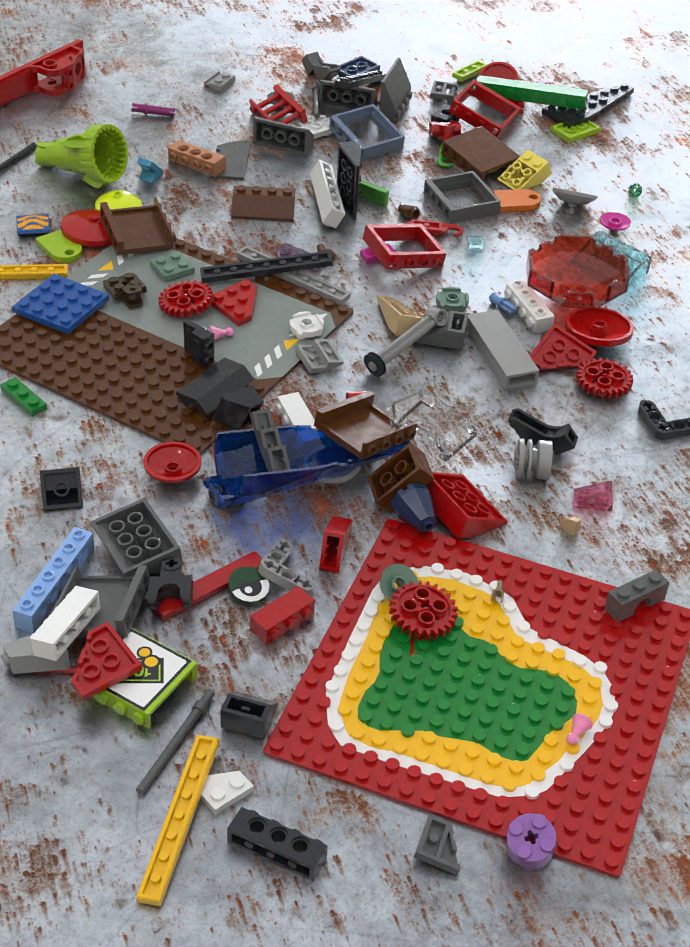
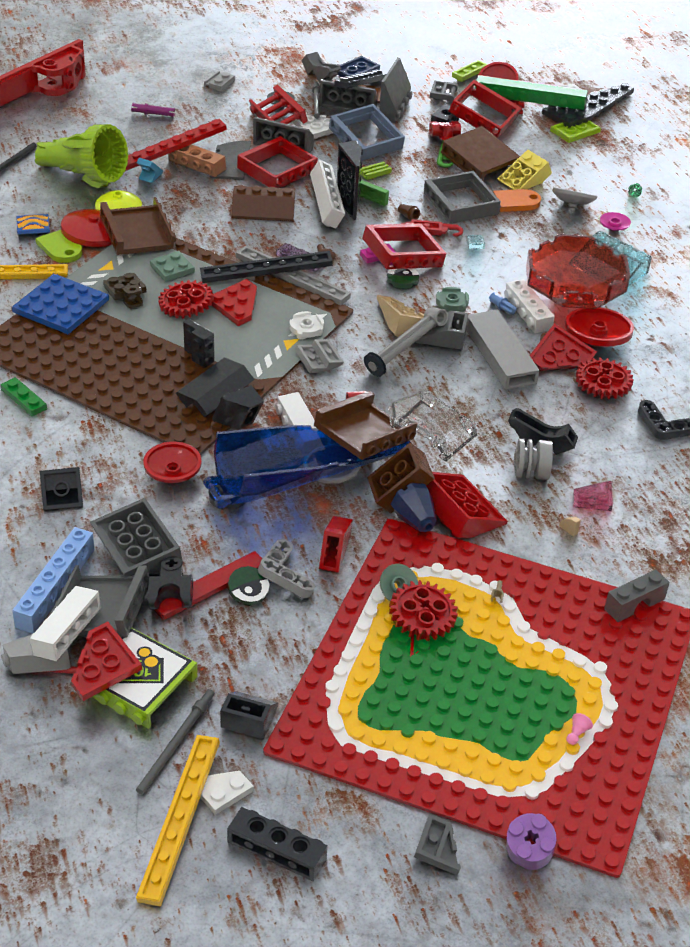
(176, 142): none -> red plate
(220, 333): bright pink piece -> none
(248, 162): none -> red window
(269, 441): dark grey slope -> none
(282, 615): red brick -> none
(375, 170): none -> lime tile
(403, 278): none -> dark green tile

